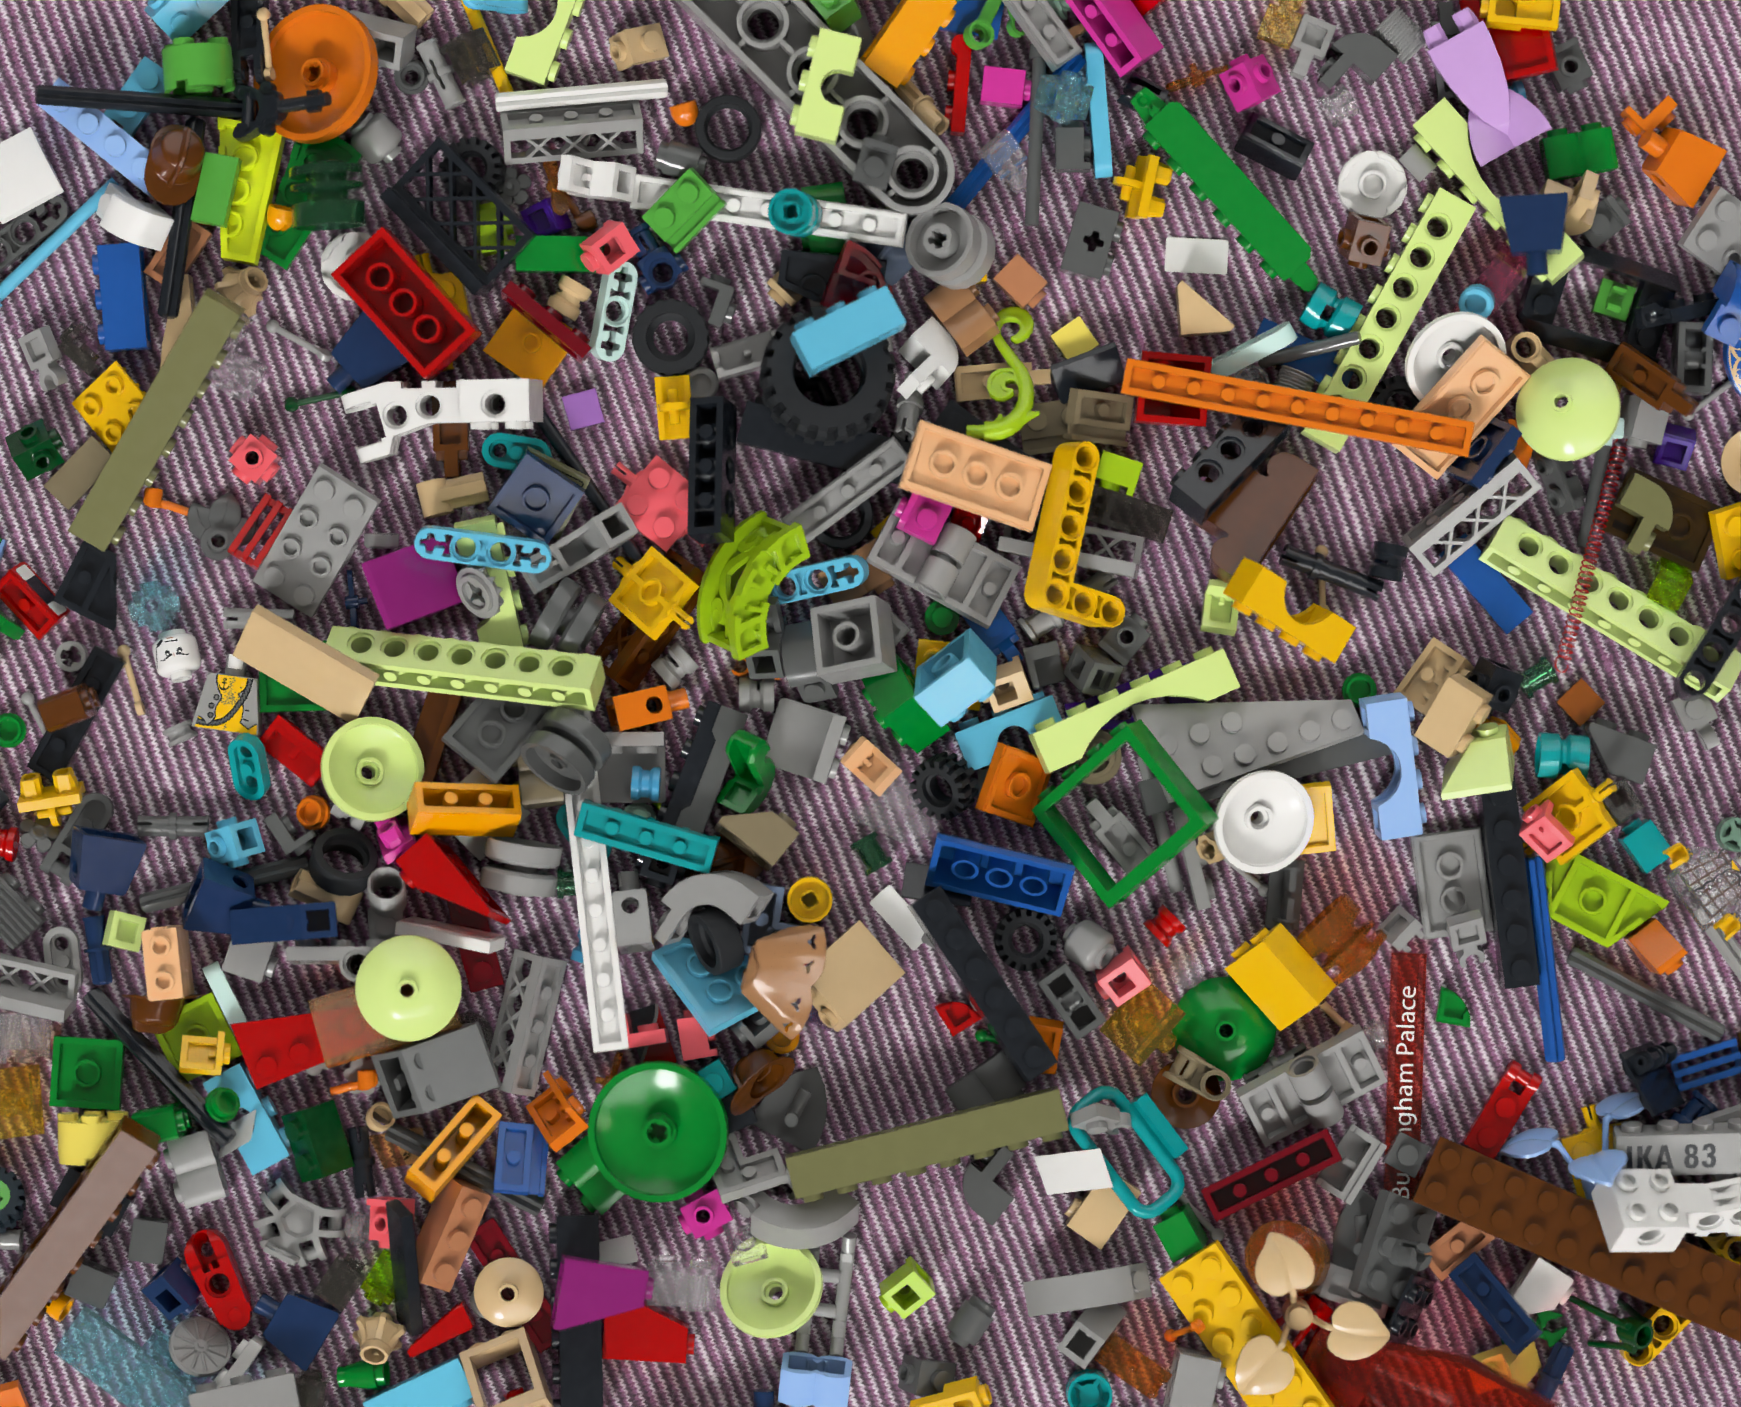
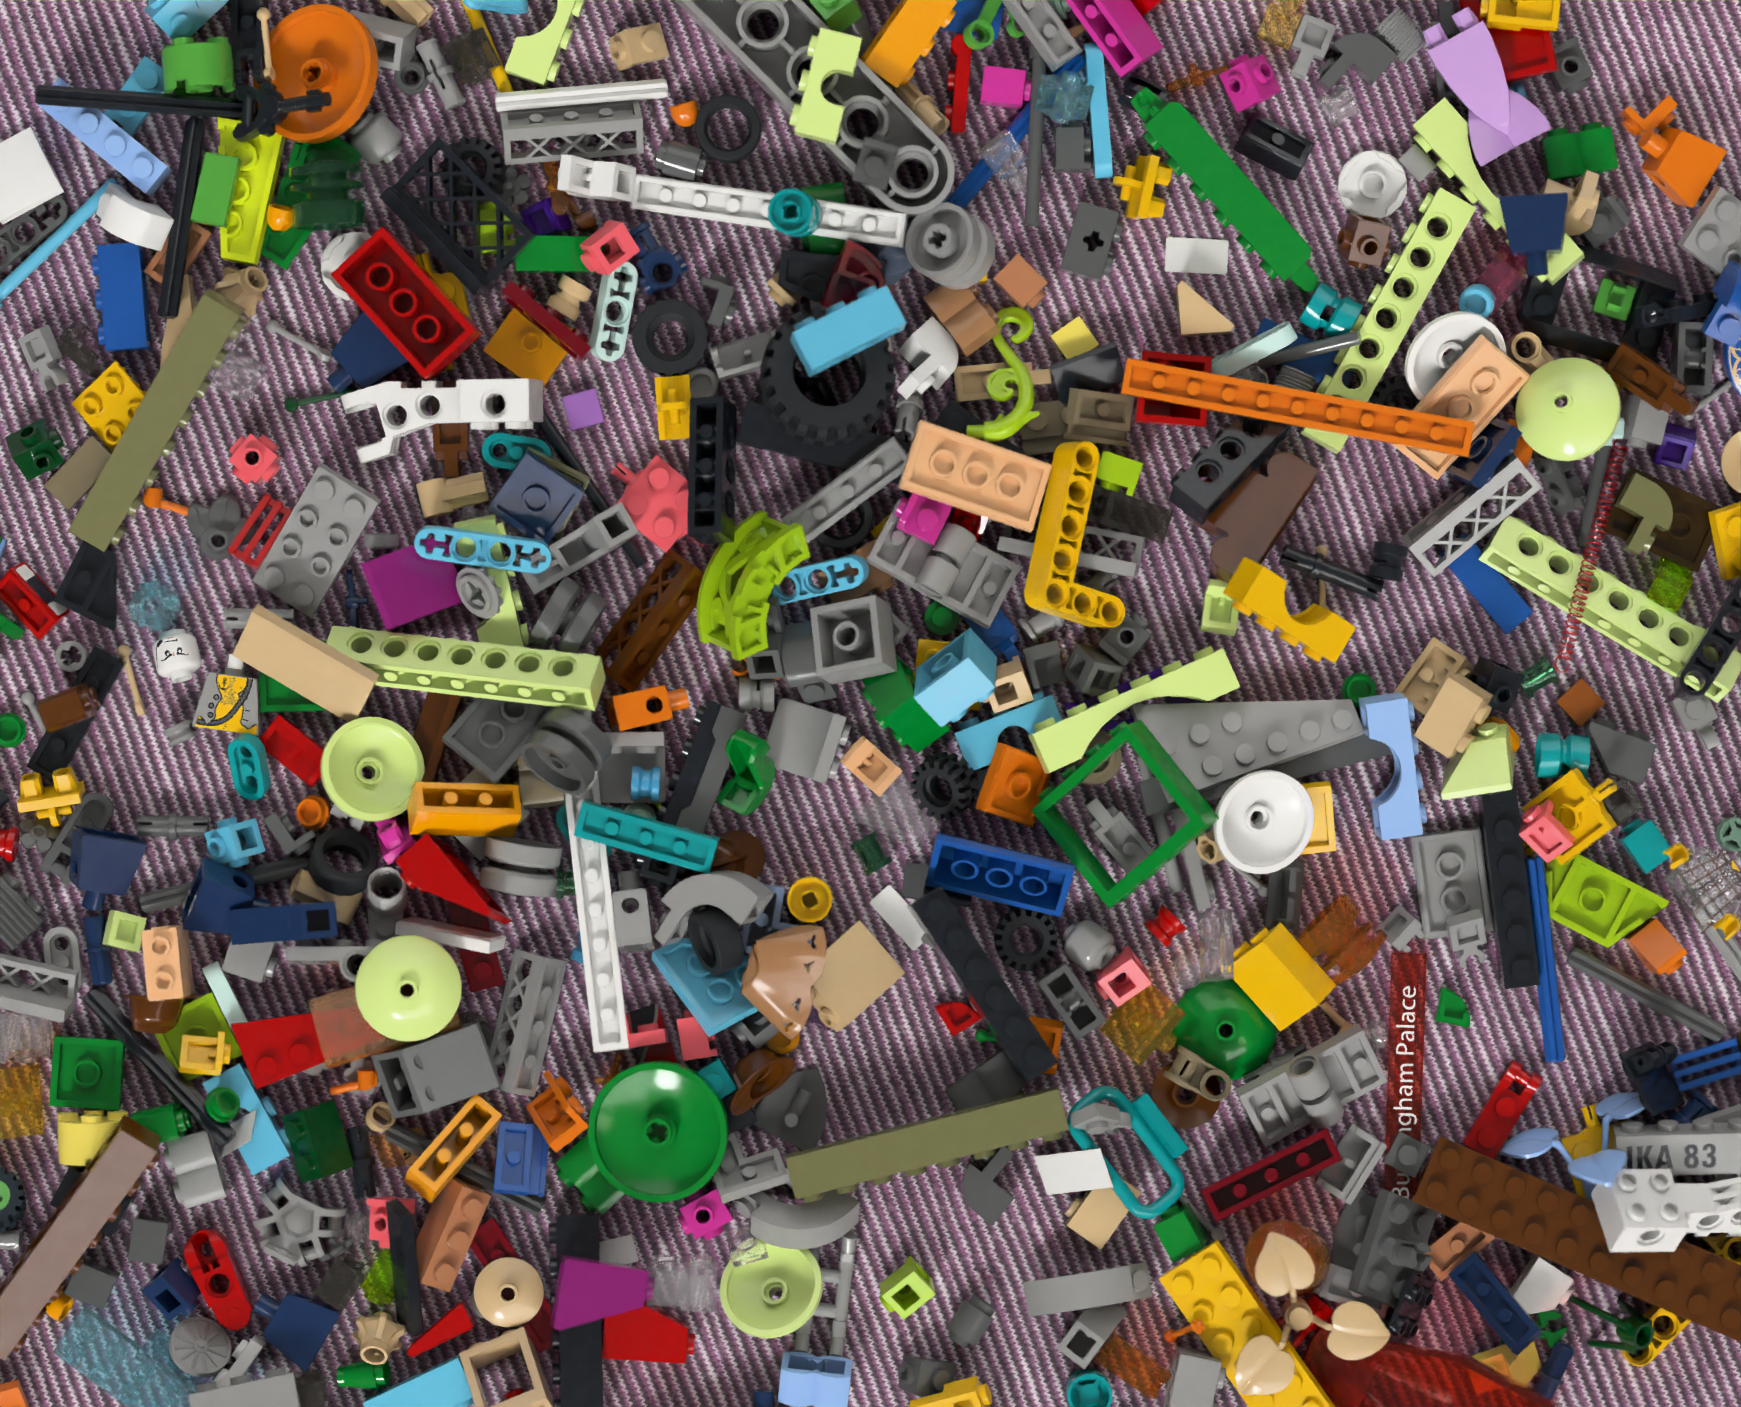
(174, 164): reddish brown piece -> none
(338, 1248): none -> dark grey plant
(653, 593): yellow plate -> none
(668, 671): light grey wheel -> none
(684, 210): bright green plate -> none
(759, 835): dark tan slope -> none
(1216, 945): none -> clear plate

